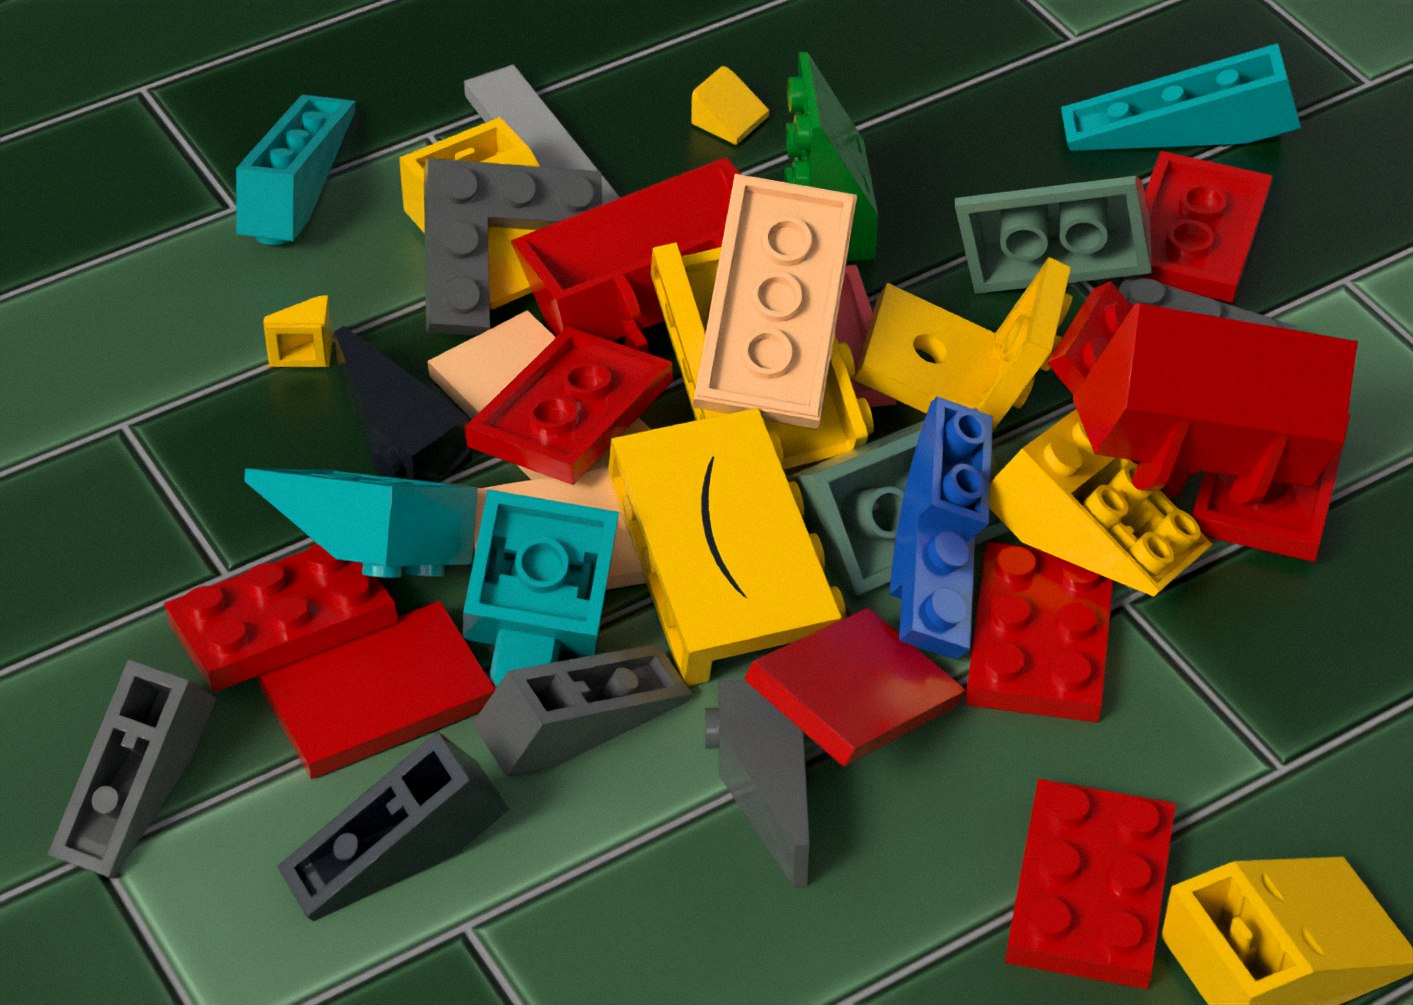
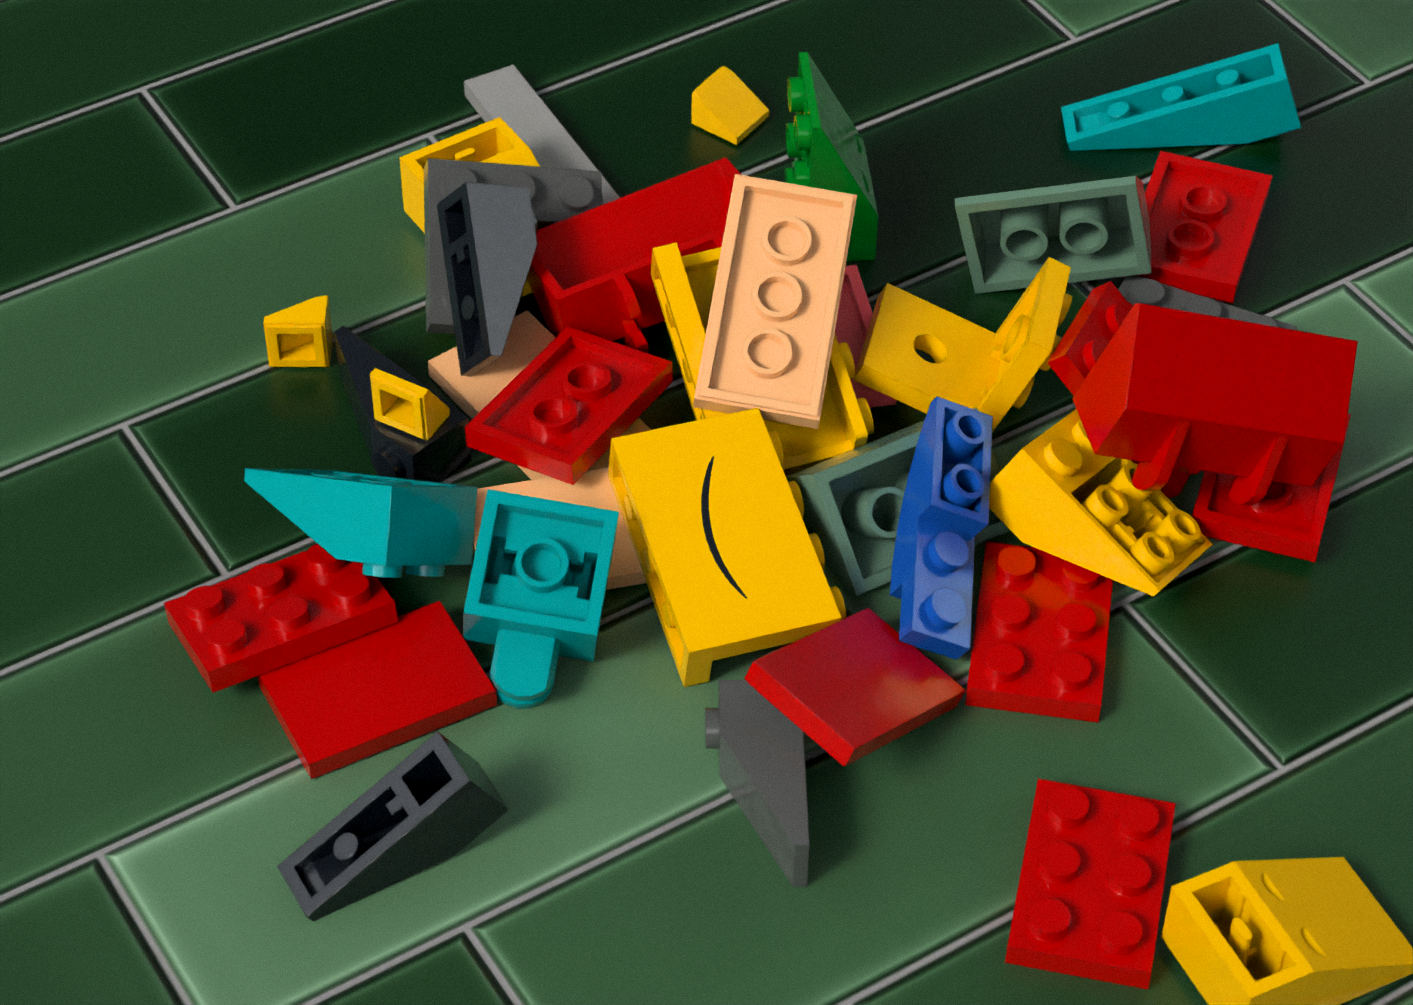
(131, 767): dark grey slope -> none
(289, 168): teal slope -> none
(406, 405): none -> yellow slope
(487, 257): none -> black slope
(576, 704): dark grey slope -> none

